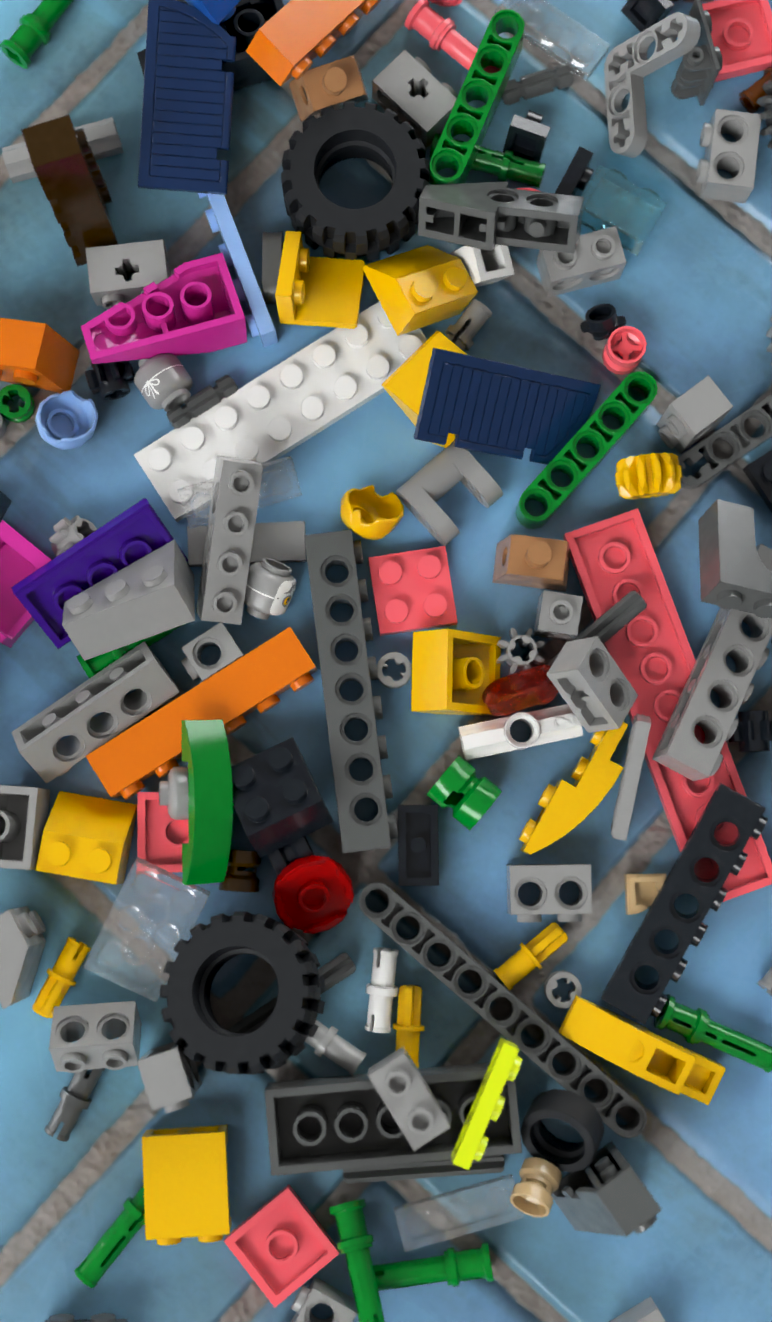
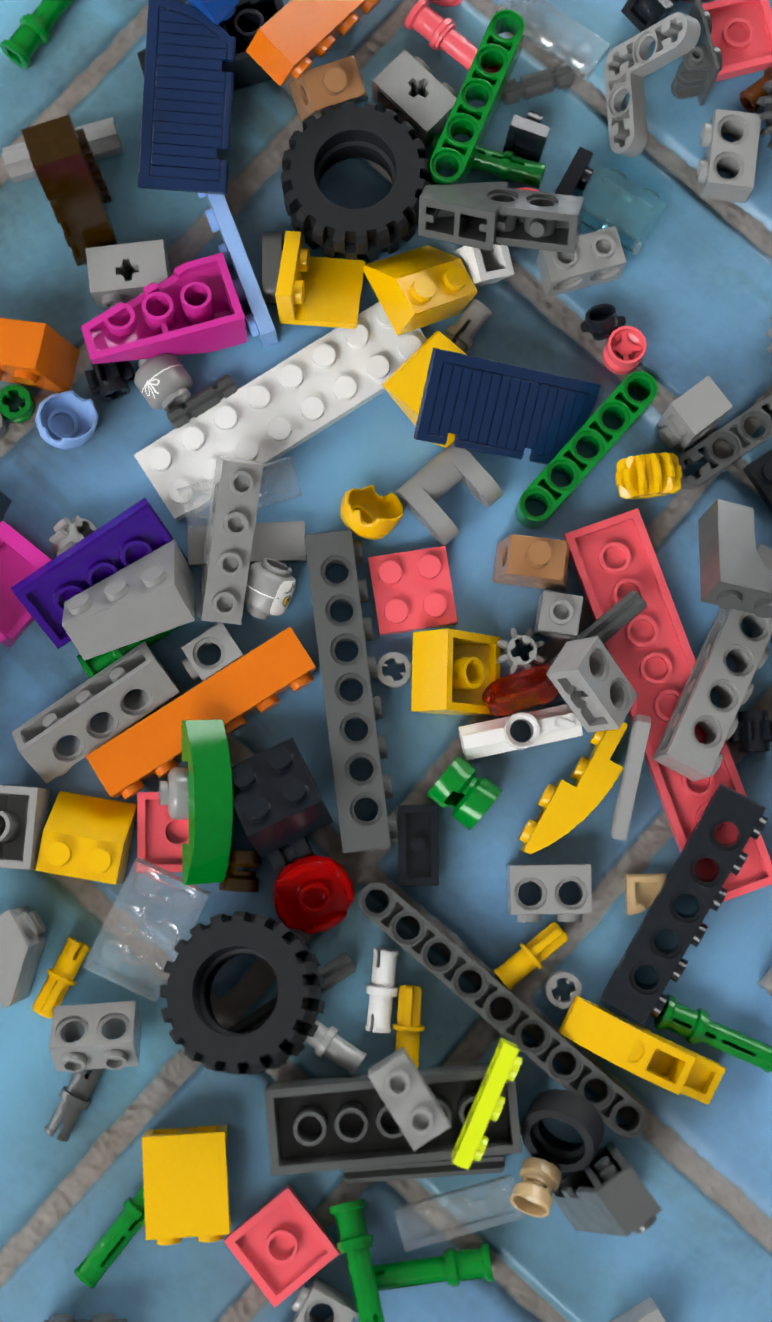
(169, 1077): light grey brick -> none

